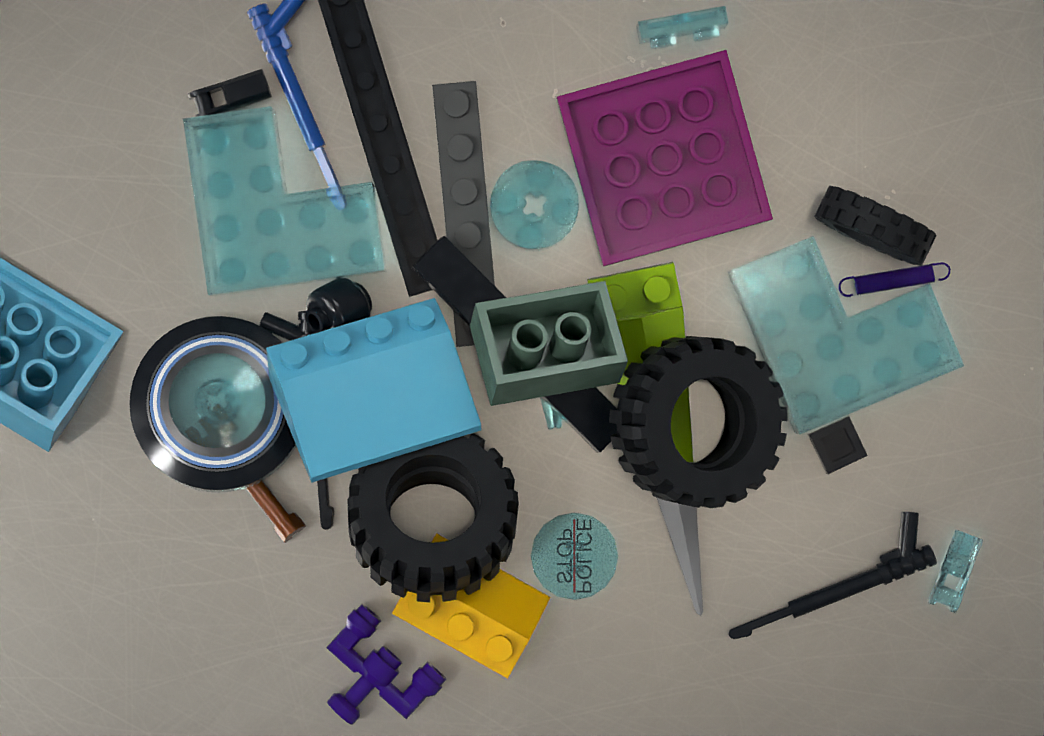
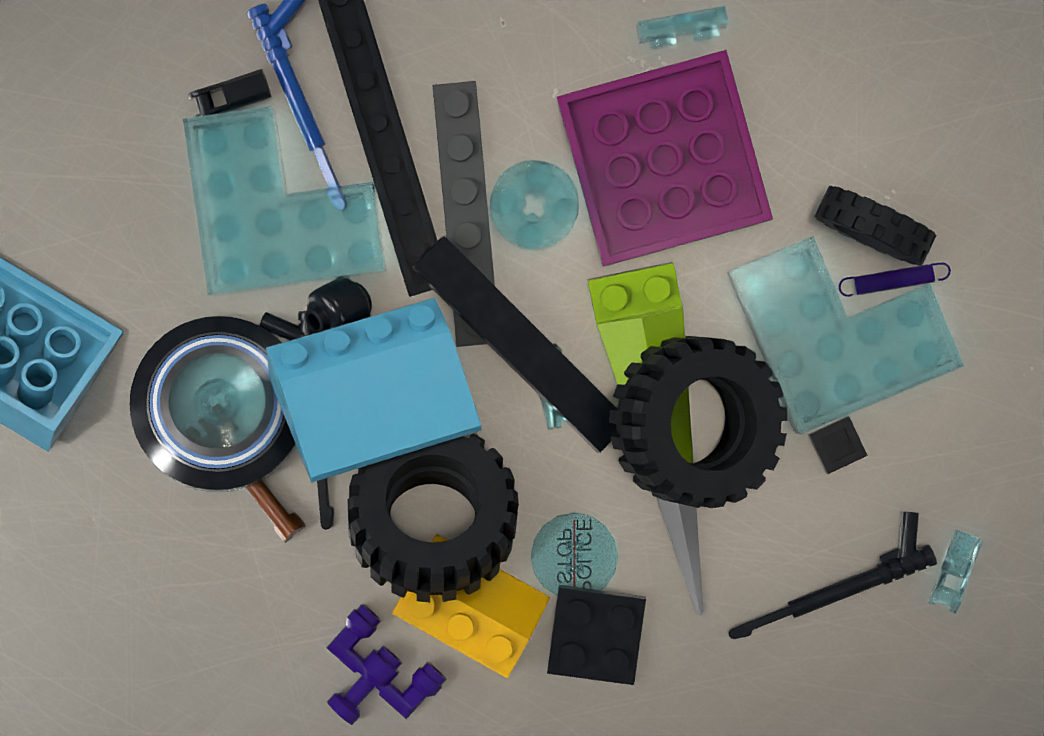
(548, 343): sand green brick -> none
(596, 635): none -> black plate

